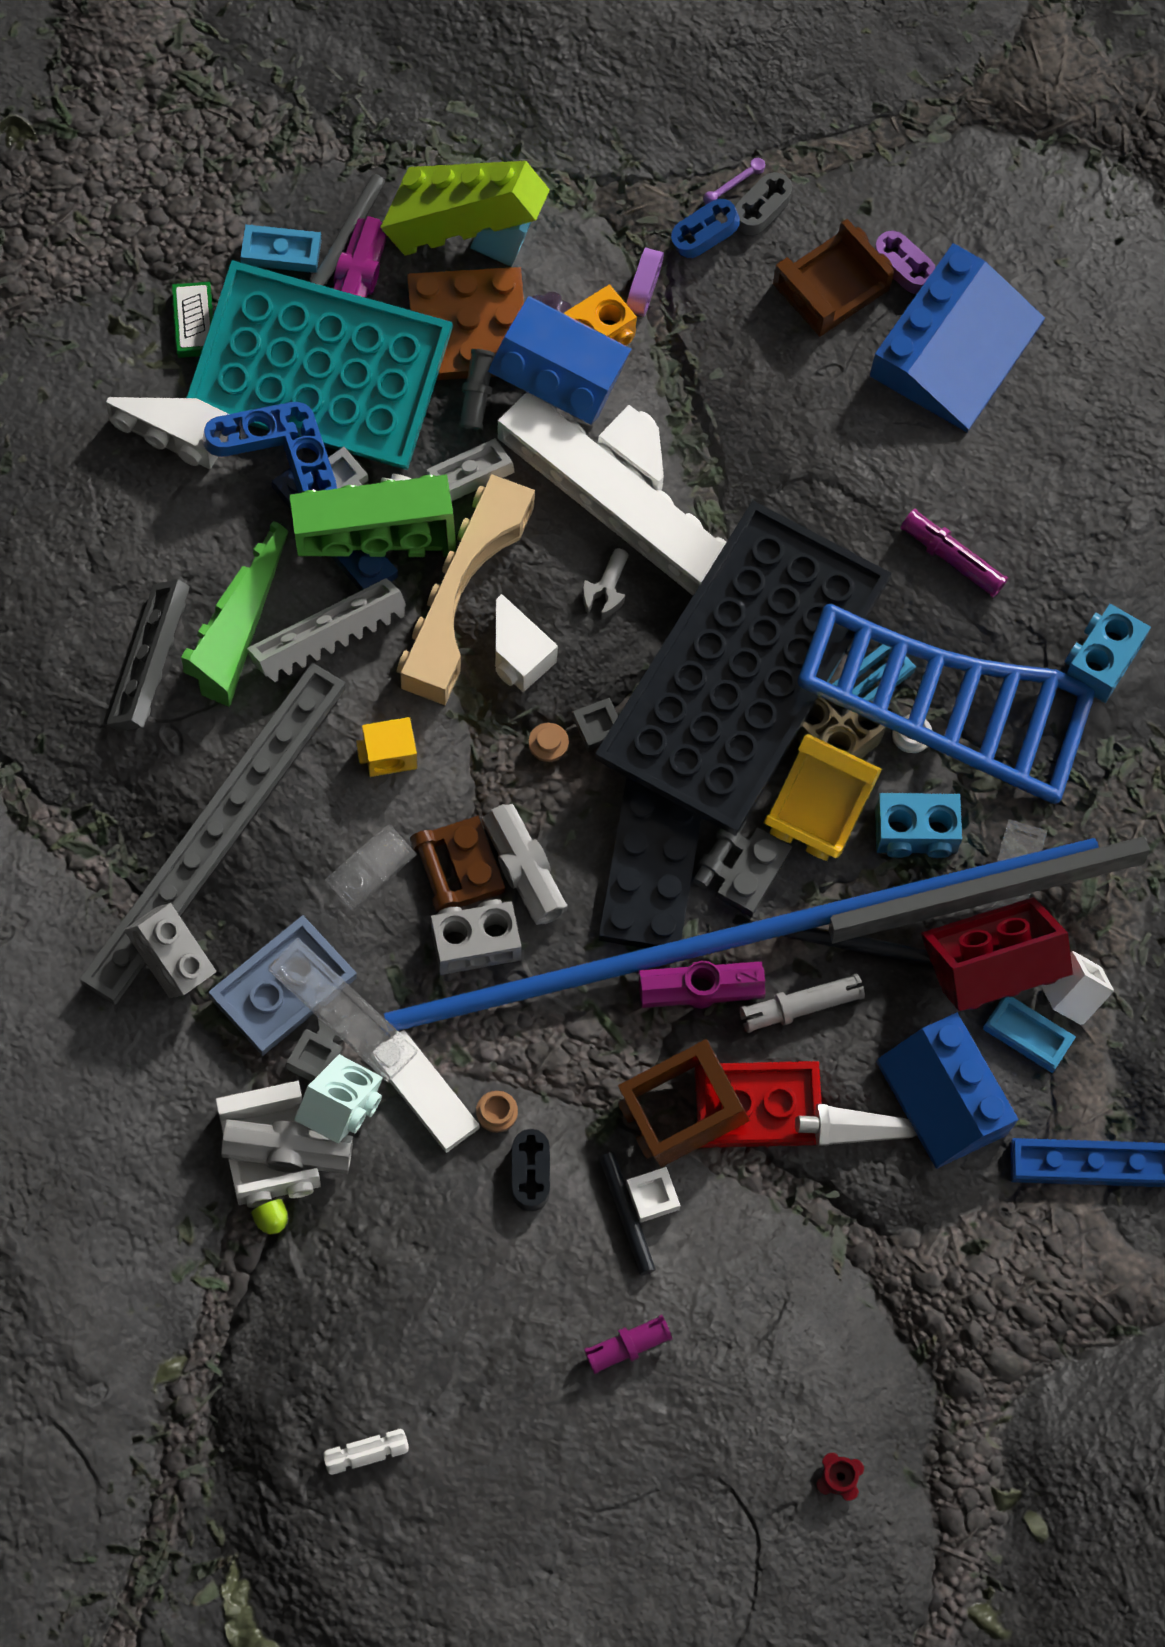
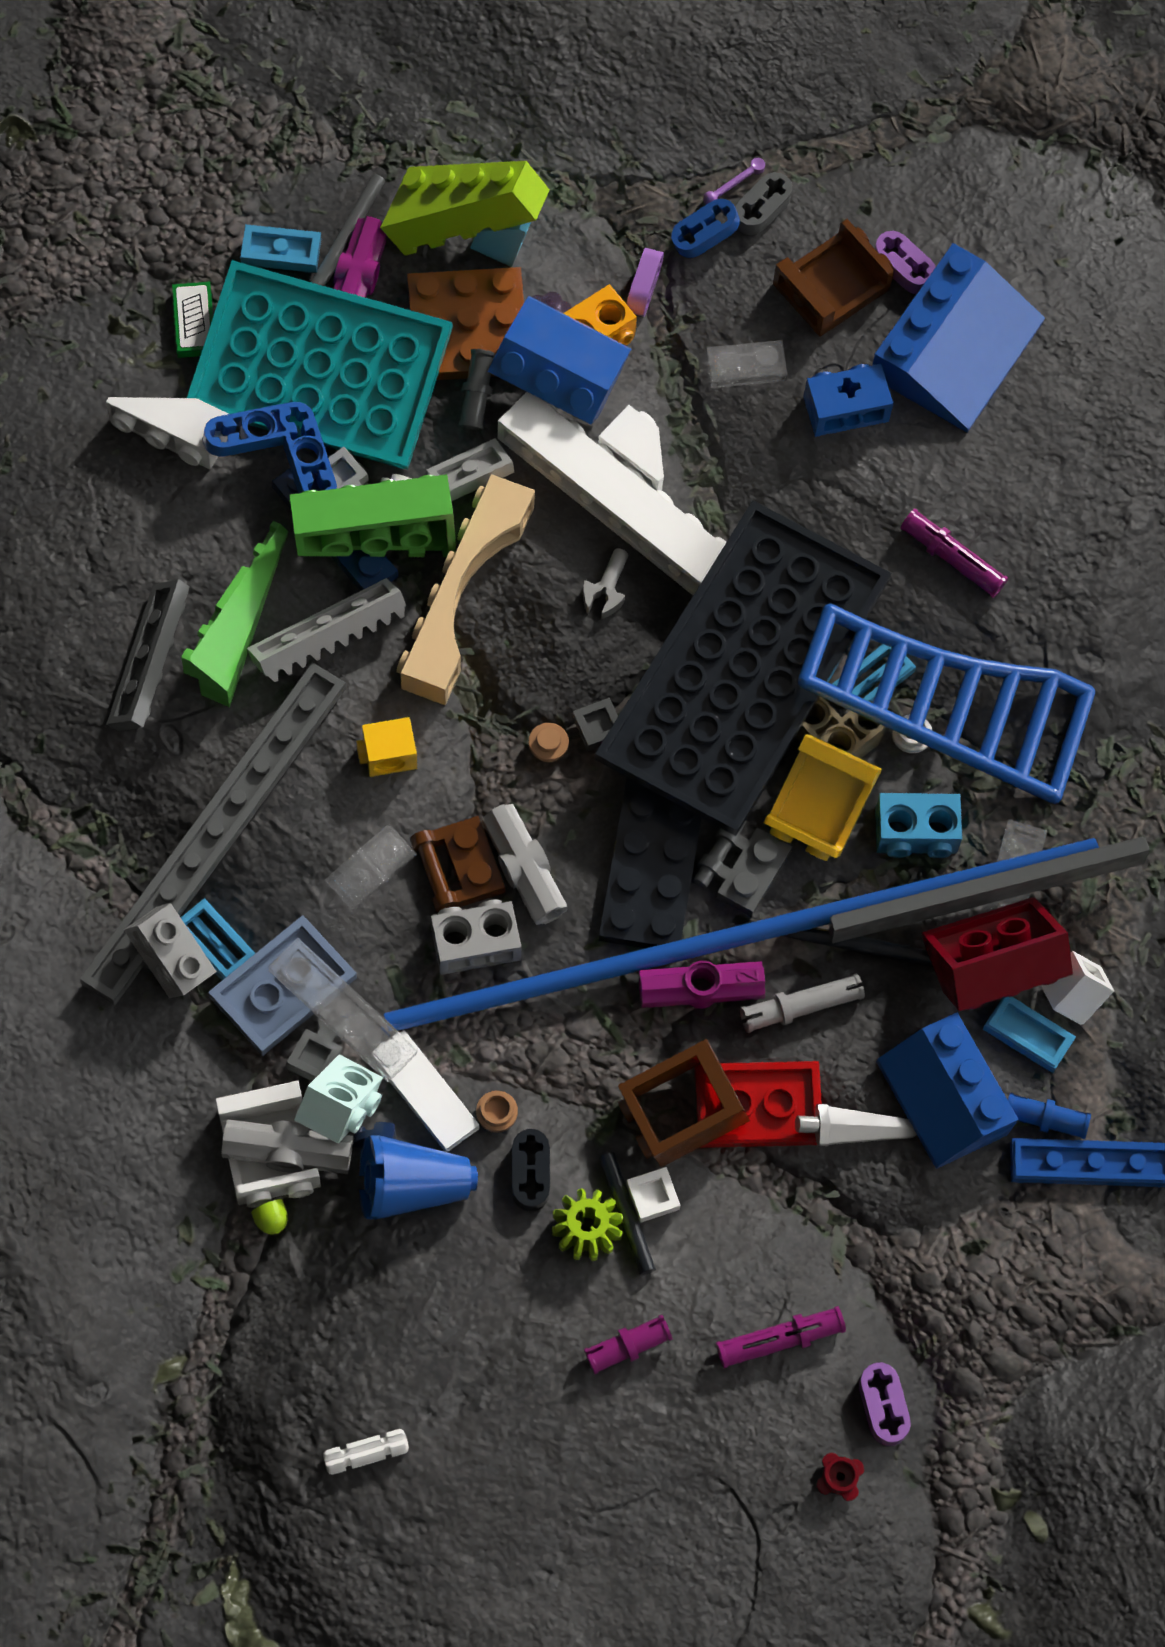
(205, 907): none -> dark azure tile
(380, 1128): none -> dark blue tile
(410, 1177): none -> blue cone
(521, 647): white slope -> none
(601, 1232): none -> lime gear
(746, 364): none -> clear plate
(829, 1323): none -> magenta pin
(848, 399): none -> blue brick
(875, 1407): none -> medium lavender beam
(1050, 1116): none -> blue pin
(1108, 653): dark azure brick -> none

